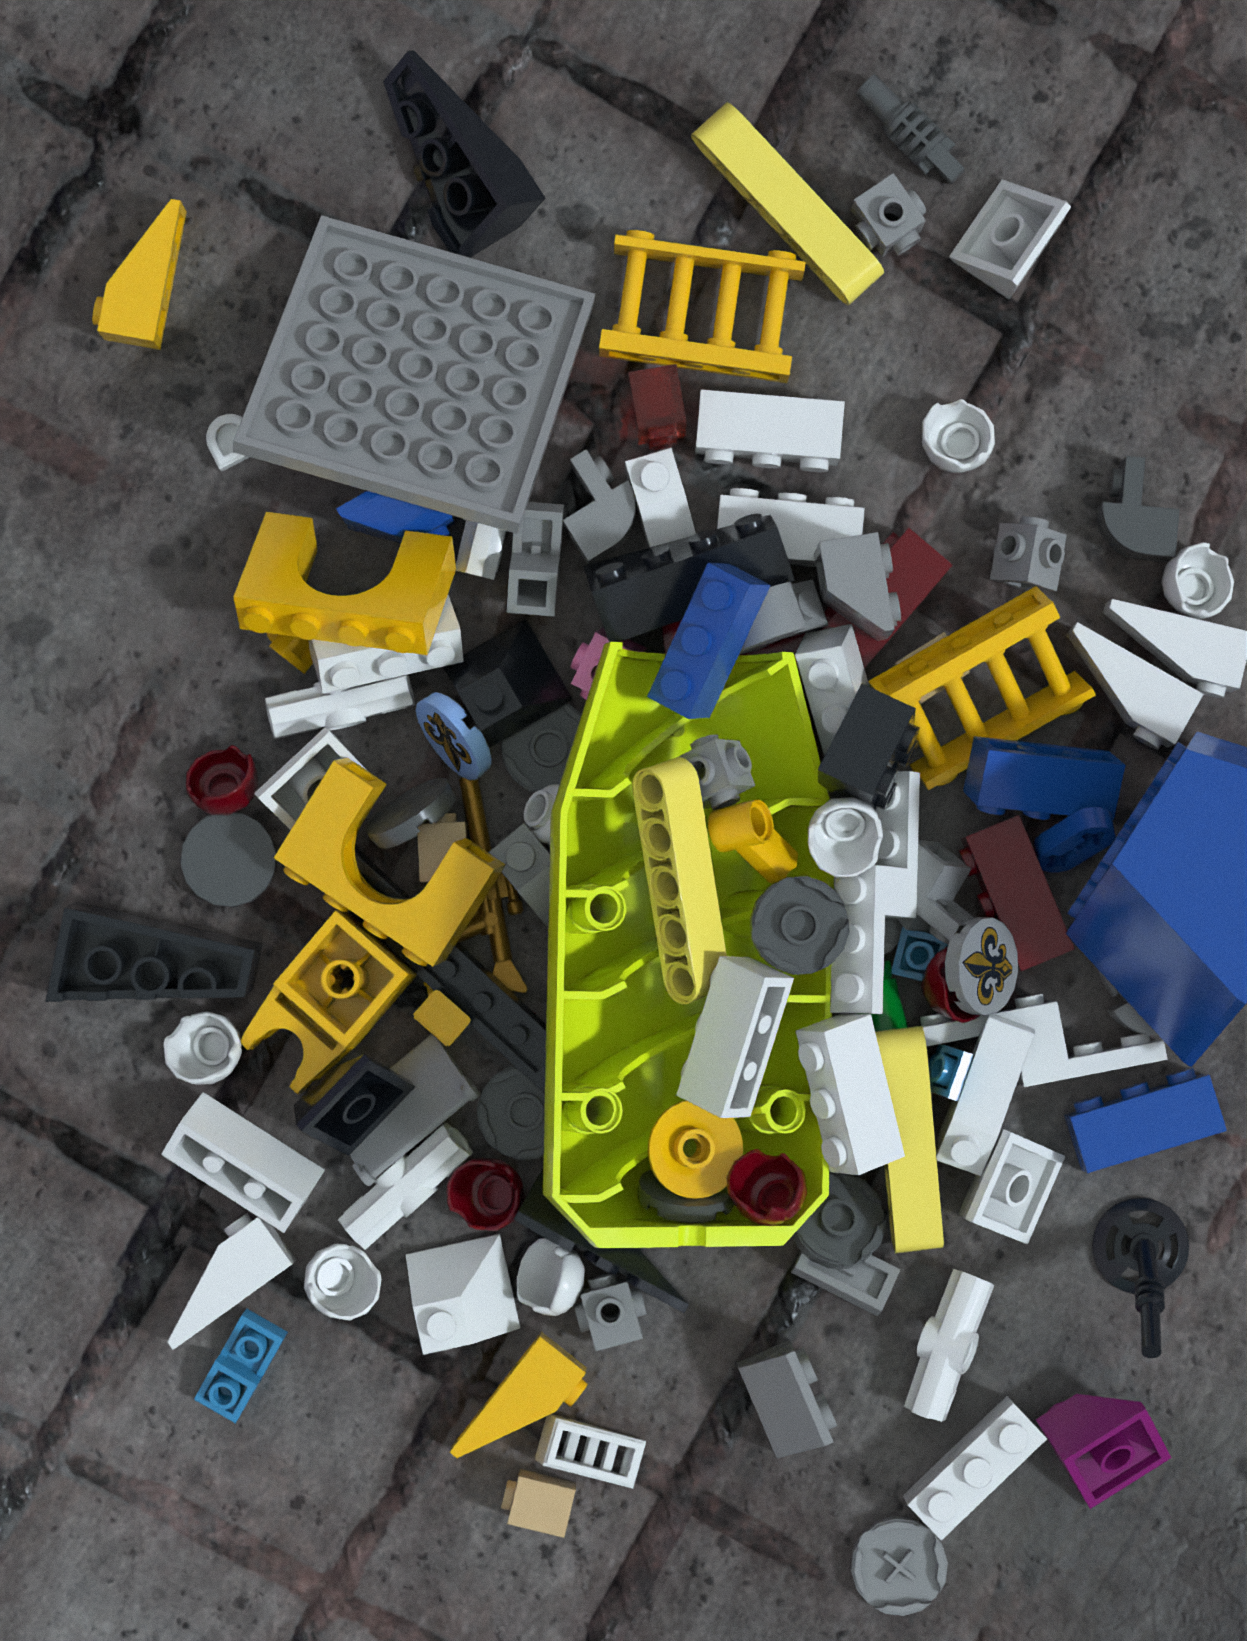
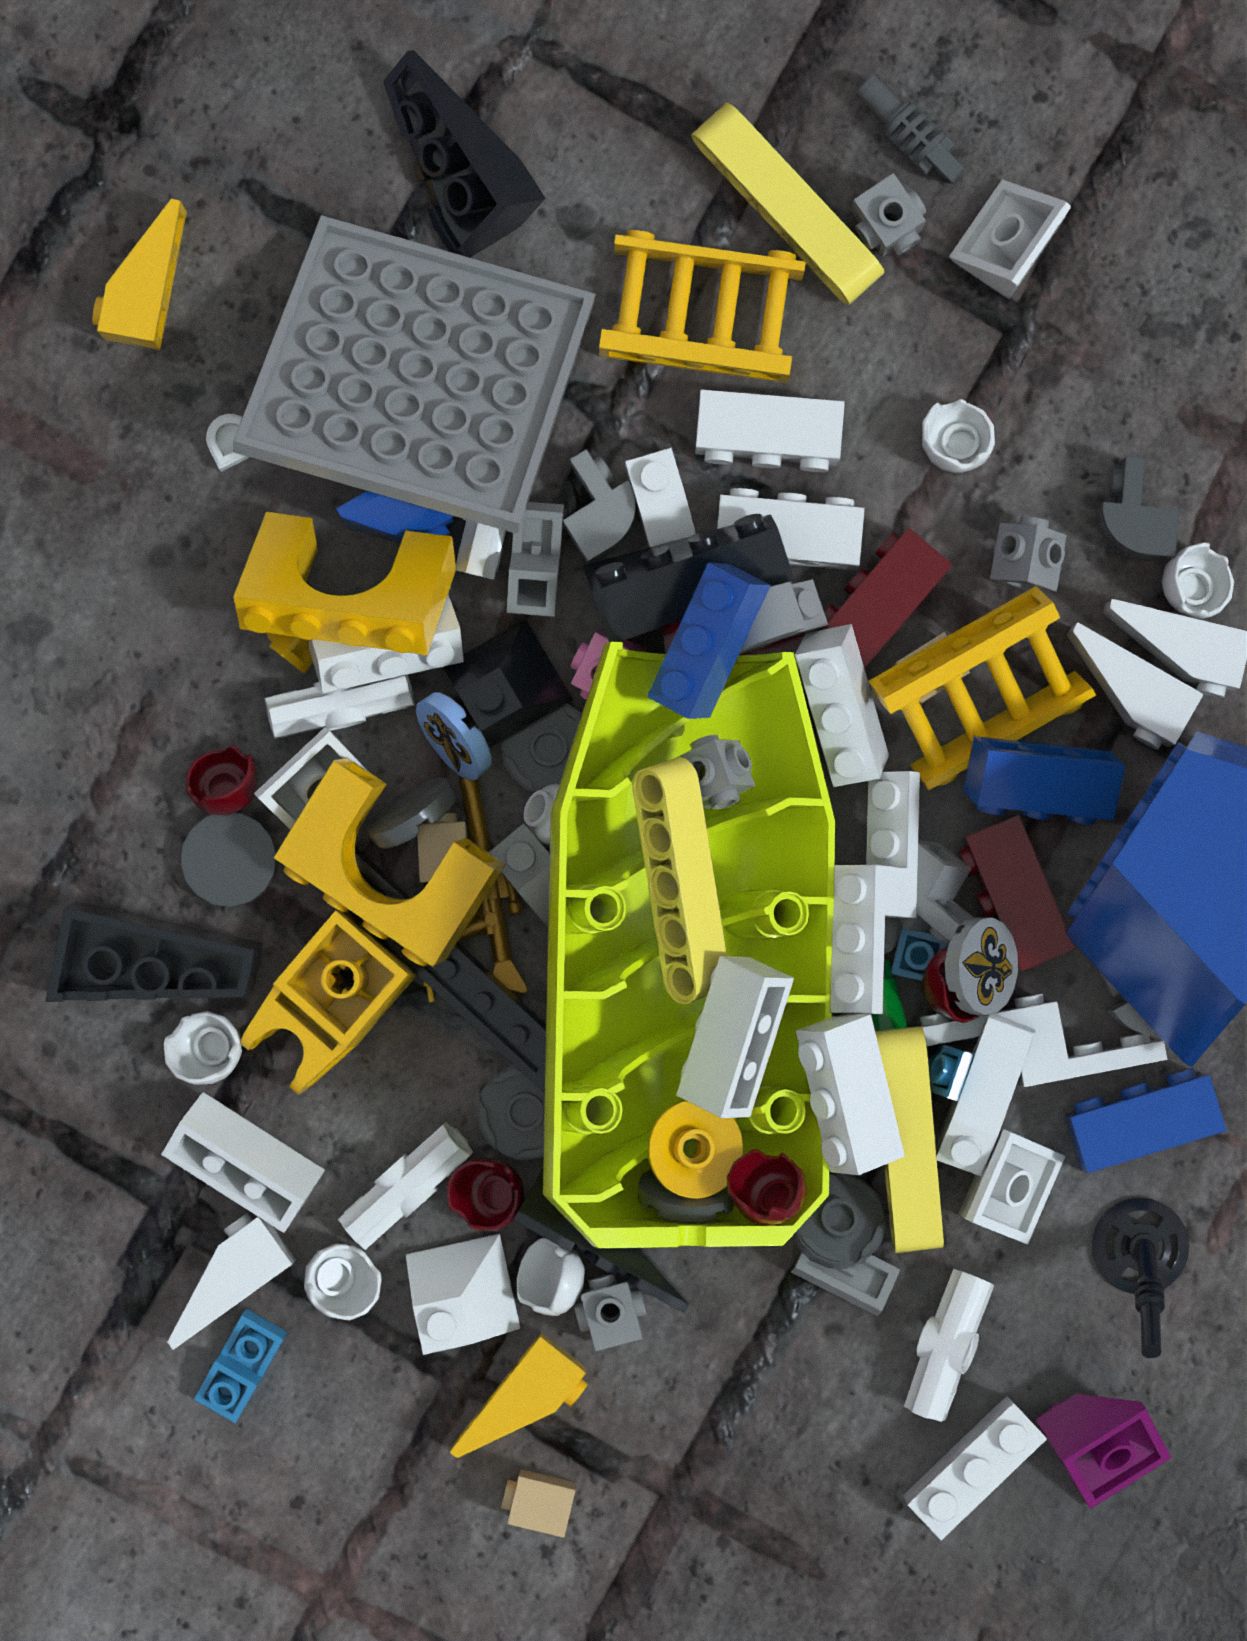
(350, 1102): black slope -> none
(437, 1095): light grey door -> none
(442, 1018): yellow slope -> none
(550, 1442): white slope -> none
(657, 406): clear red brick -> none
(751, 833): yellow piece -> none
(784, 1401): light grey slope -> none
(799, 925): dark grey tile -> none
(845, 837): white hair -> none
(855, 585): light grey slope -> none
(869, 747): black slope -> none
(898, 1565): light grey tile -> none
(1075, 839): blue beam -> none

